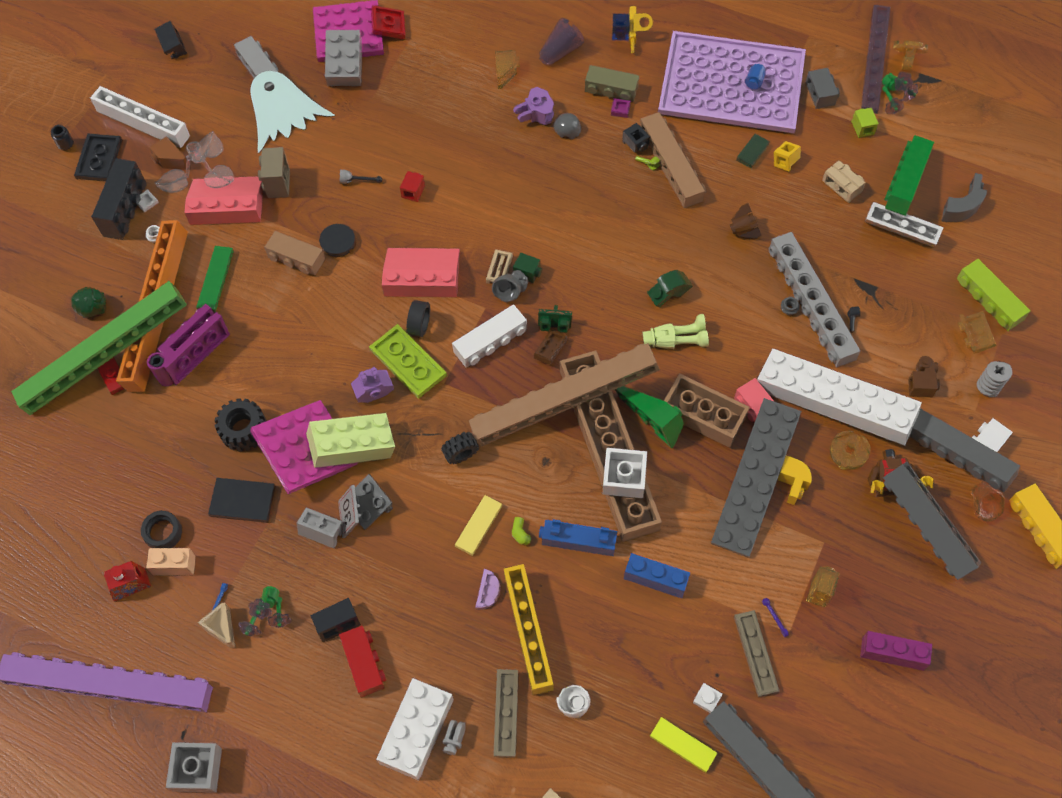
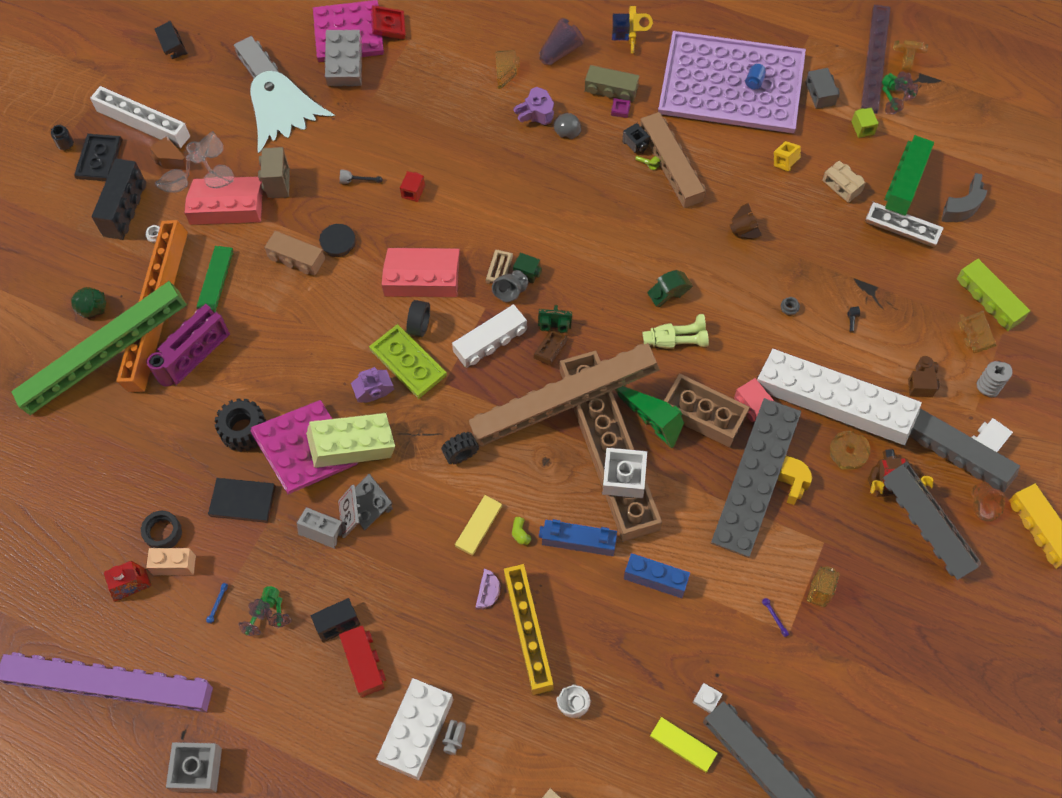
(109, 373): red plate -> none
(147, 201): white tile -> none
(219, 625): tan slope -> none
(506, 713): dark tan plate -> none
(753, 150): clear green tile -> none
(756, 653): dark tan tile -> none
(822, 303): light grey brick -> none
(896, 650): magenta brick -> none

